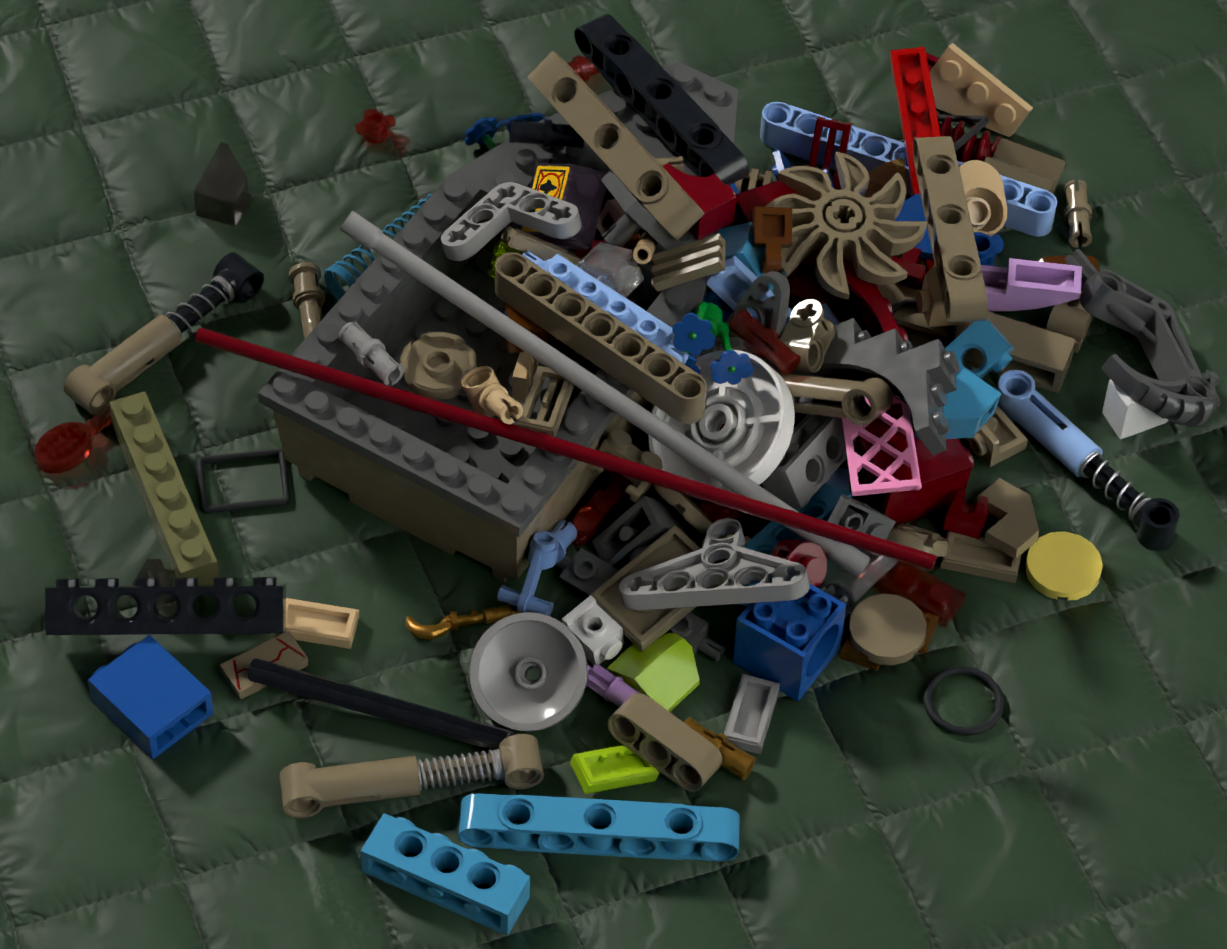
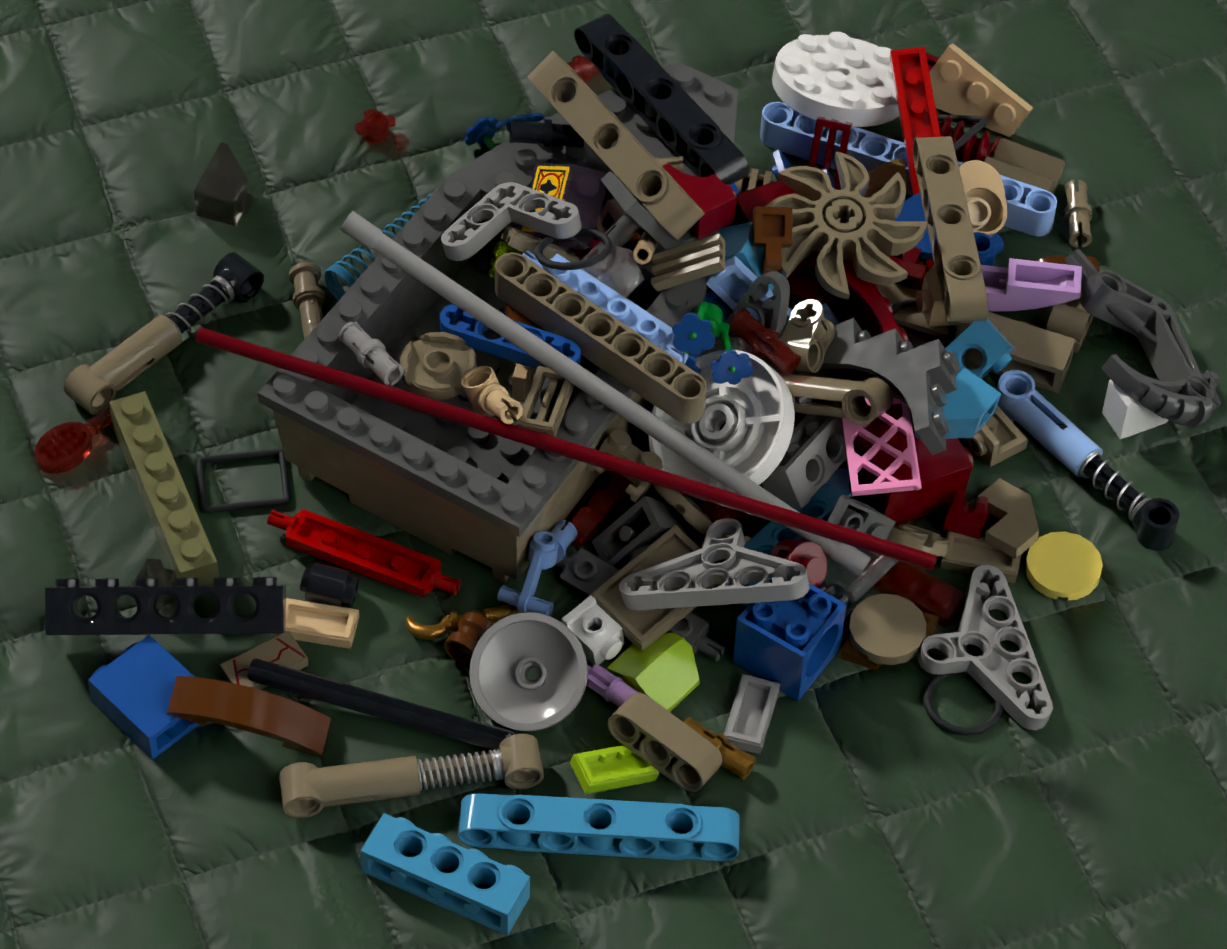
(251, 711): none -> reddish brown slope
(329, 585): none -> black brick
(363, 553): none -> red plate
(463, 642): none -> reddish brown wheel
(502, 347): none -> blue beam
(575, 265): none -> black piece
(836, 79): none -> white piece
(996, 665): none -> light grey beam

